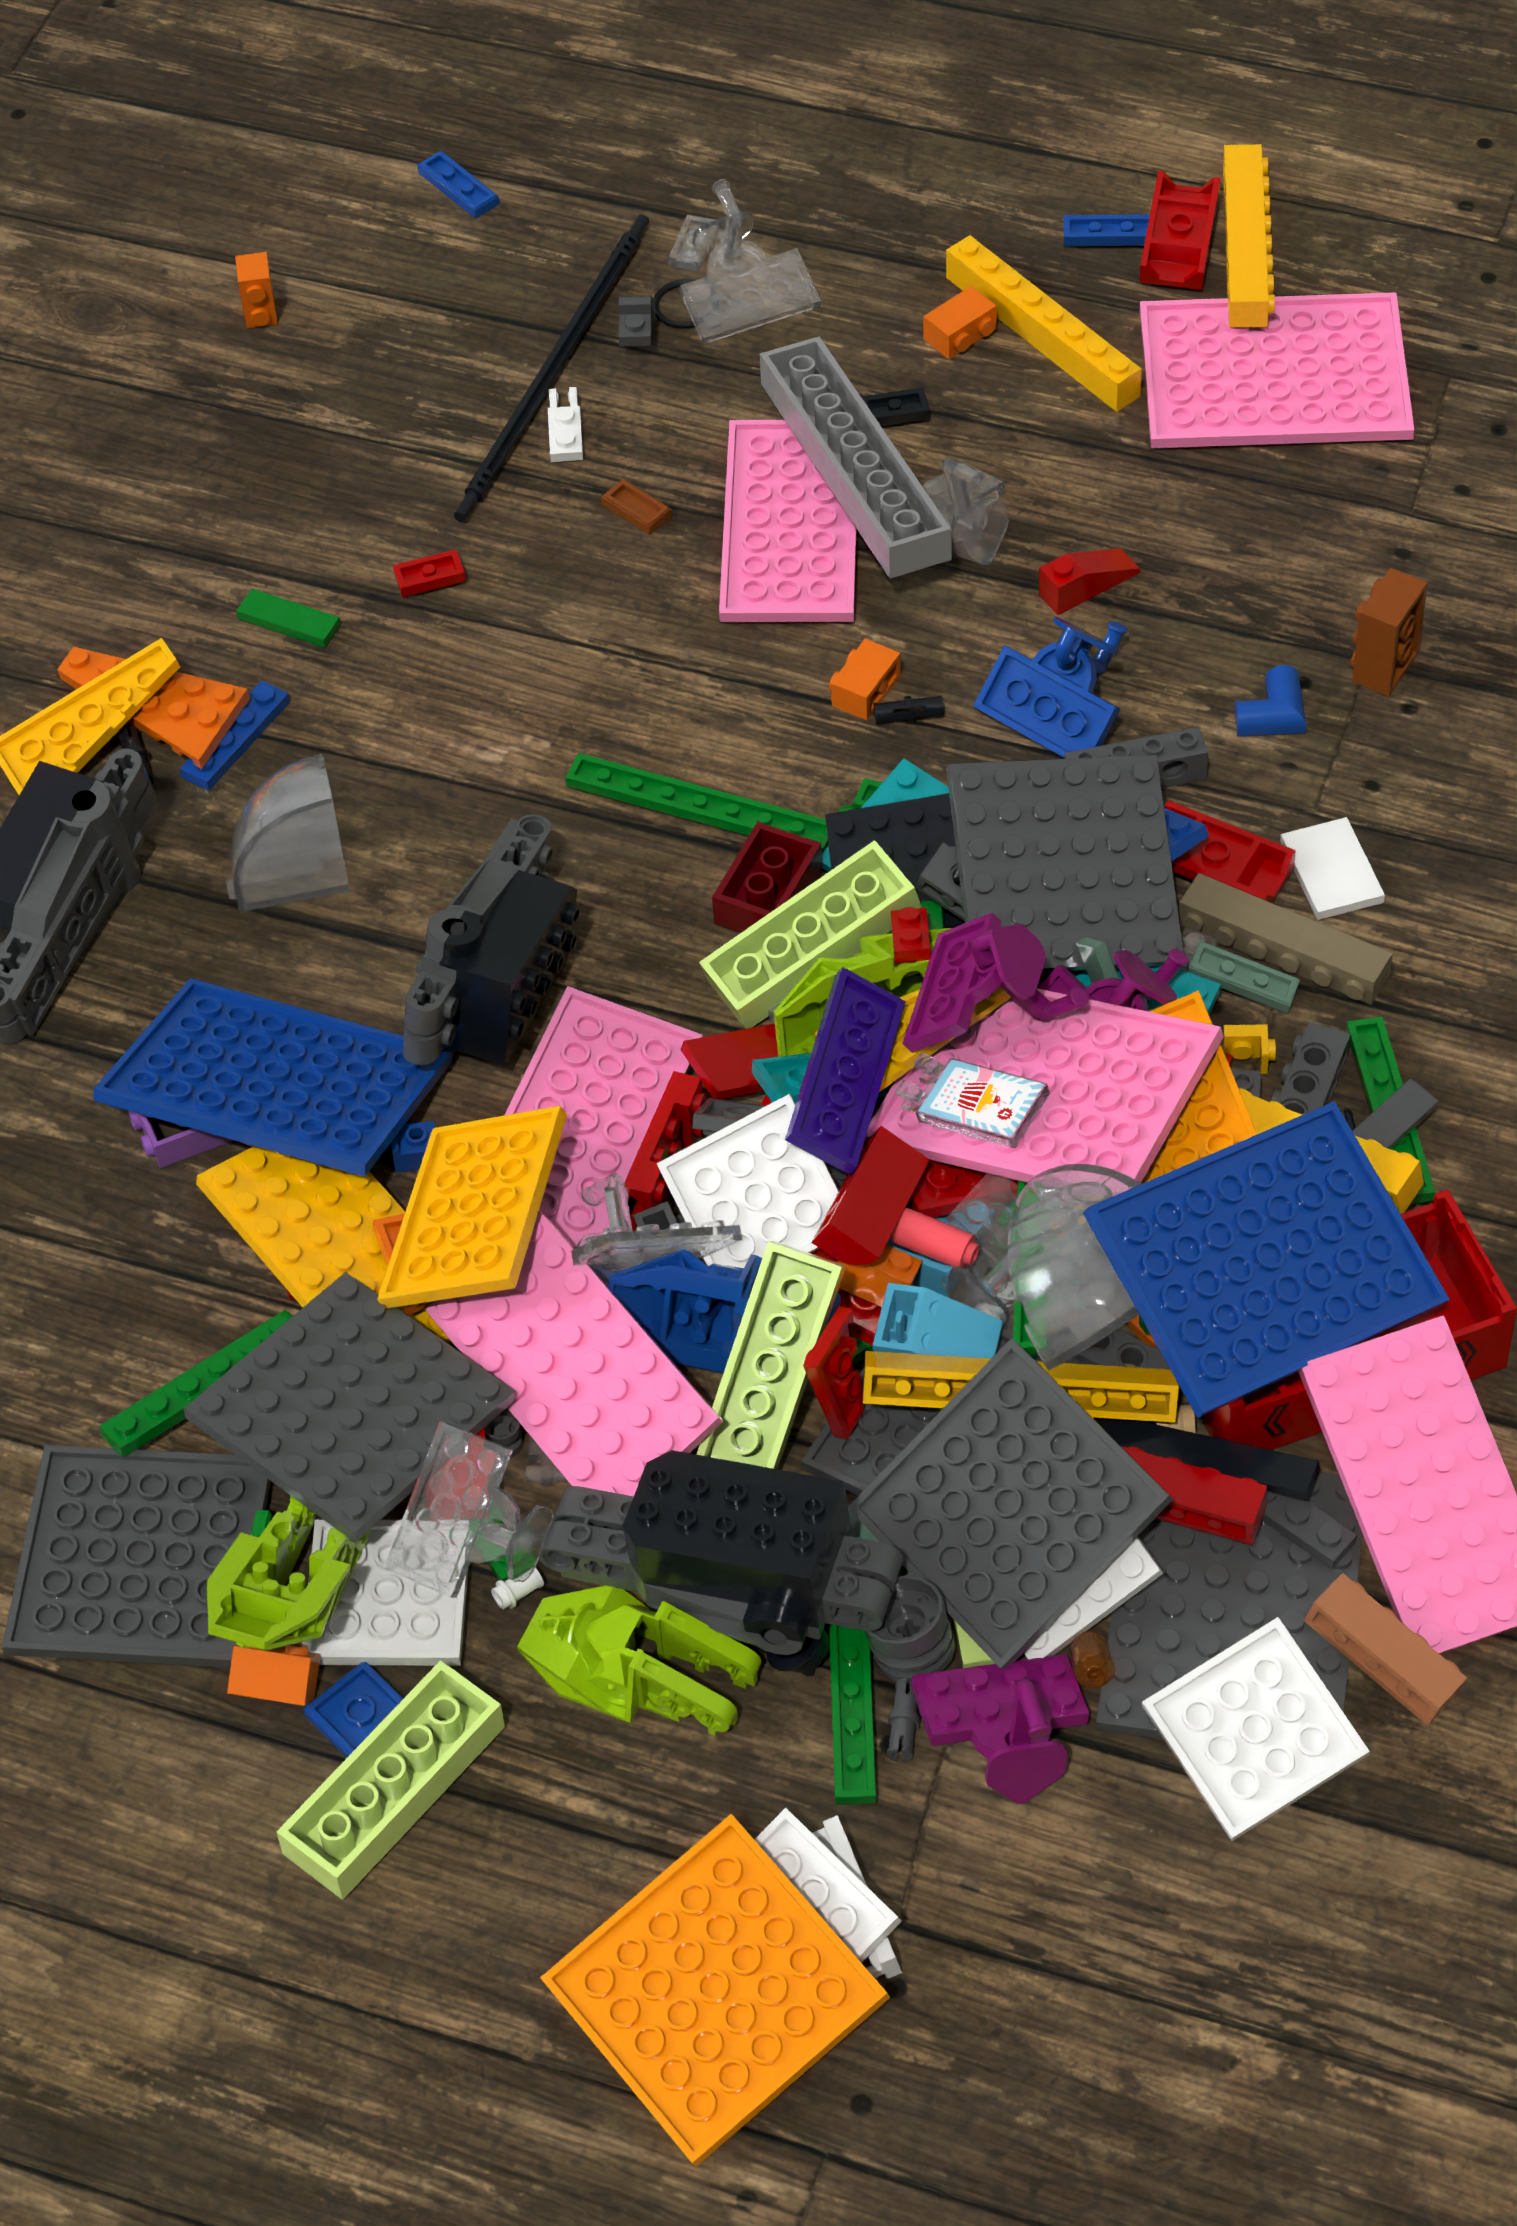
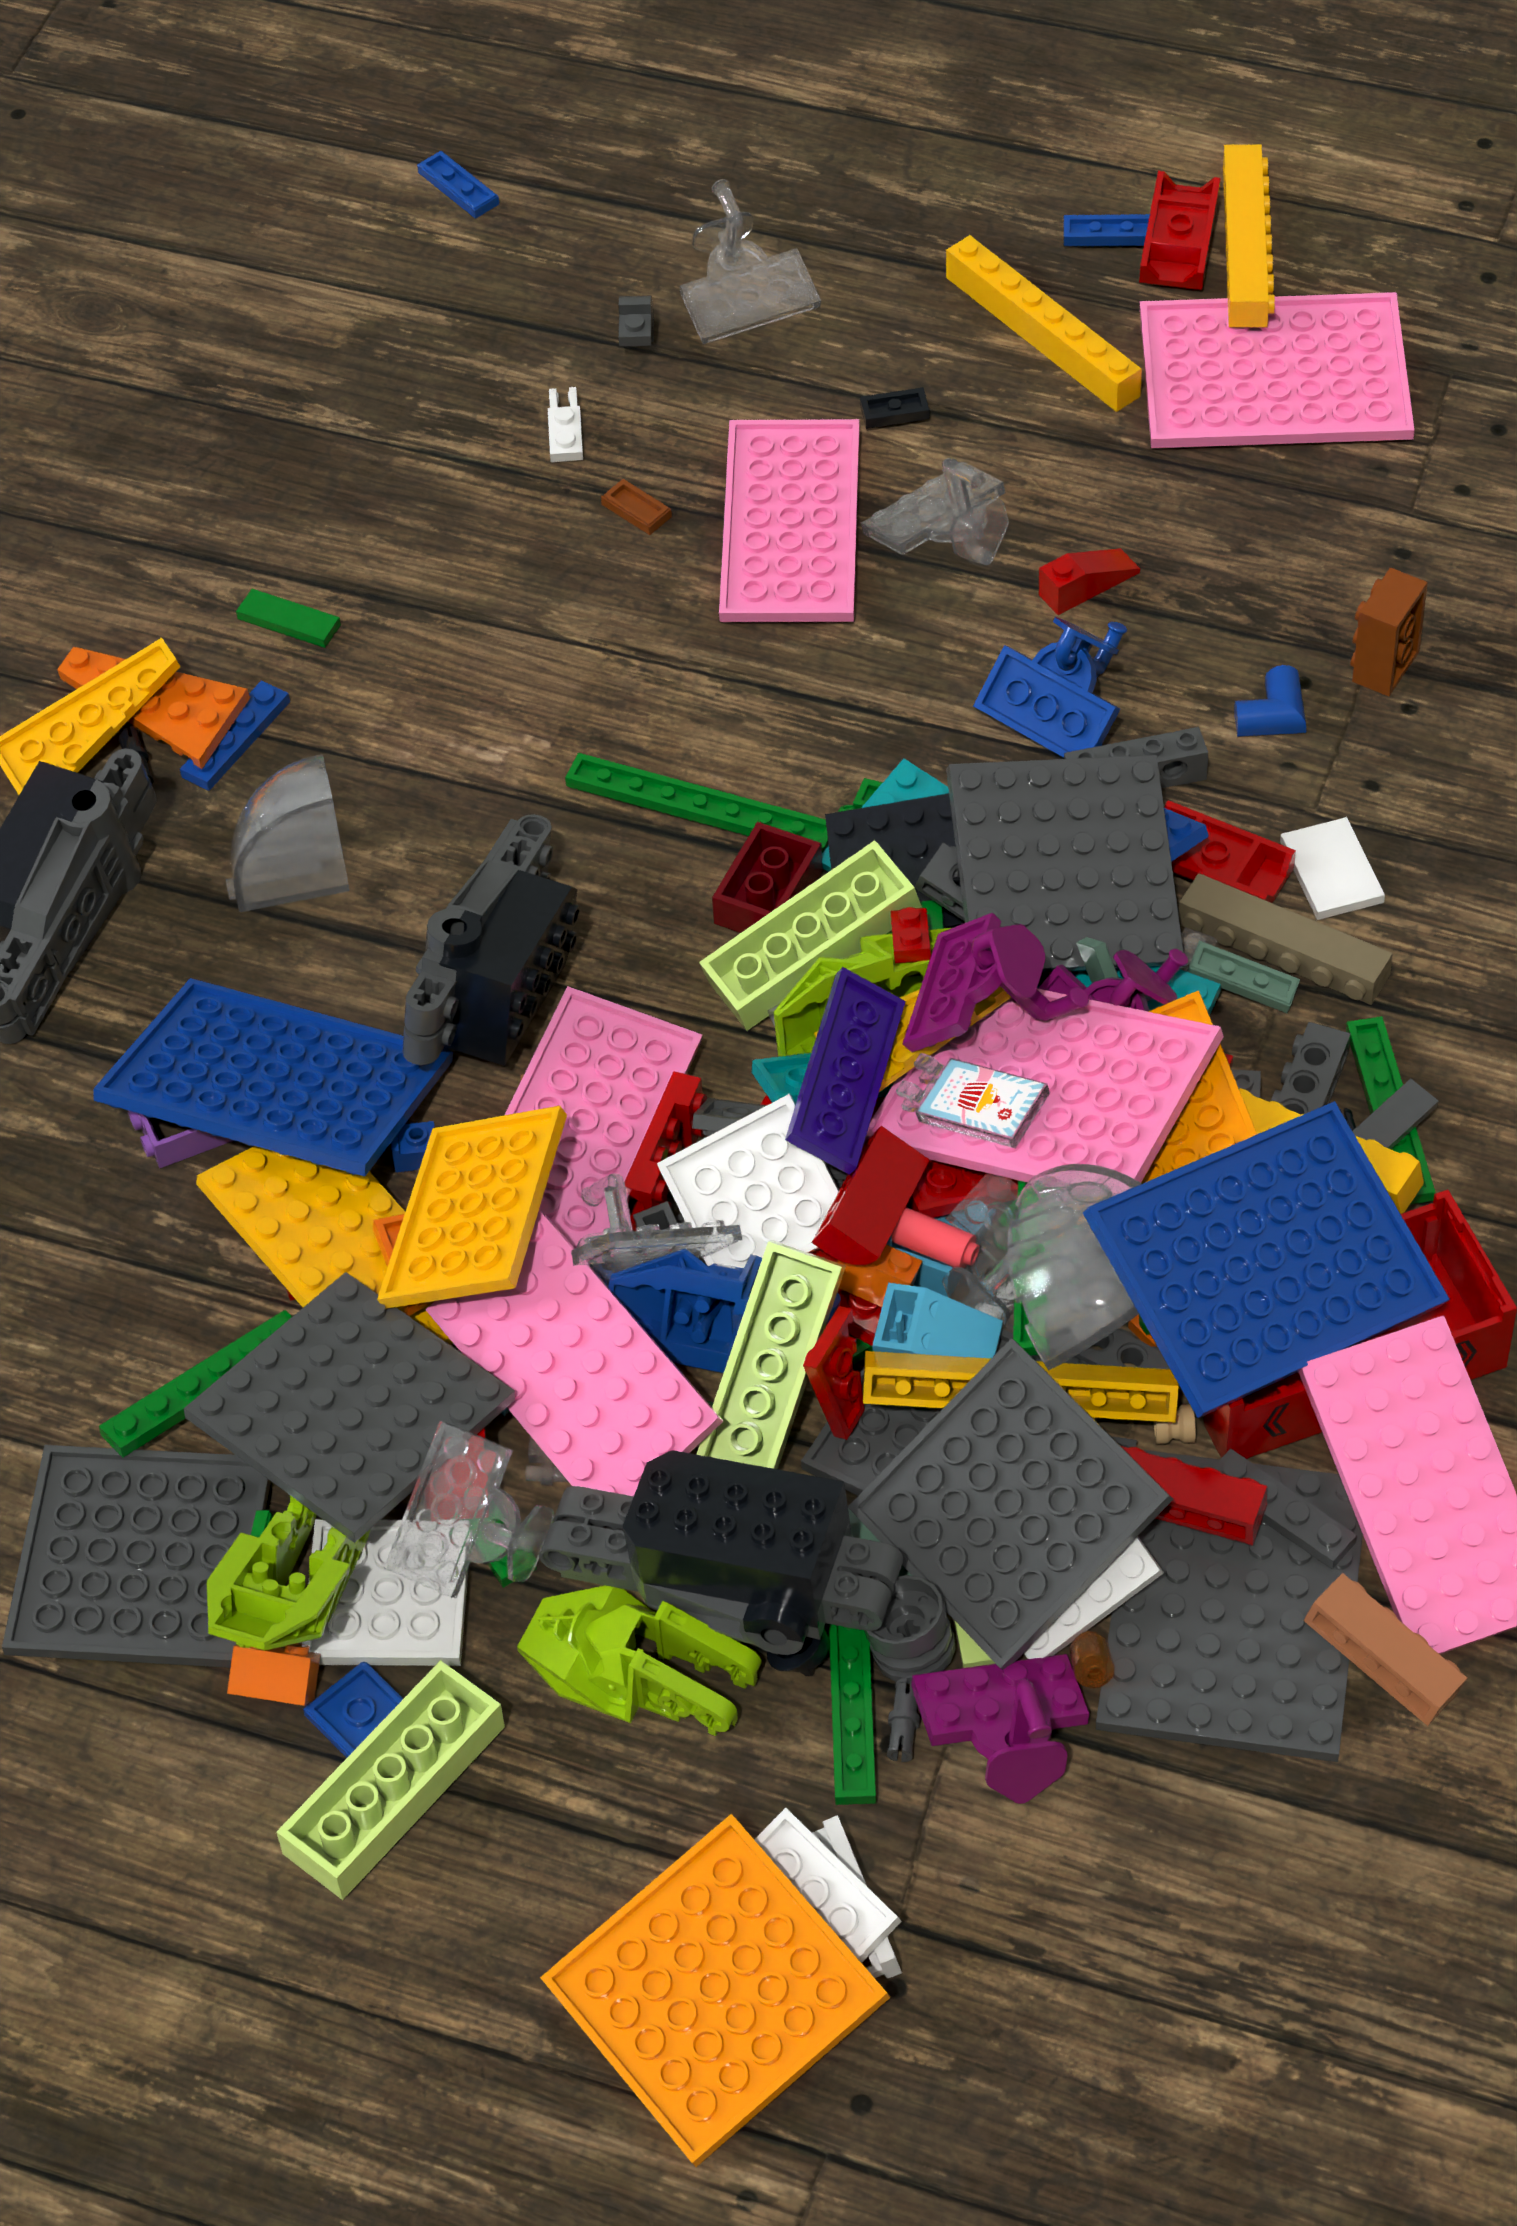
(256, 290): orange brick -> none
(429, 573): red plate -> none
(505, 1431): dark grey wheel -> none
(509, 1592): white pin -> none
(551, 368): black axle -> none
(659, 315): black tyre -> none
(683, 253): clear plate -> none
(727, 1058): red tile -> none
(856, 457): light grey brick -> none
(865, 678): orange brick -> none
(932, 708): black pin -> none
(960, 322): orange brick -> none
(1249, 1042): yellow bracket -> none
(1255, 1728): white plate -> none
(1277, 1470): black tile -> none

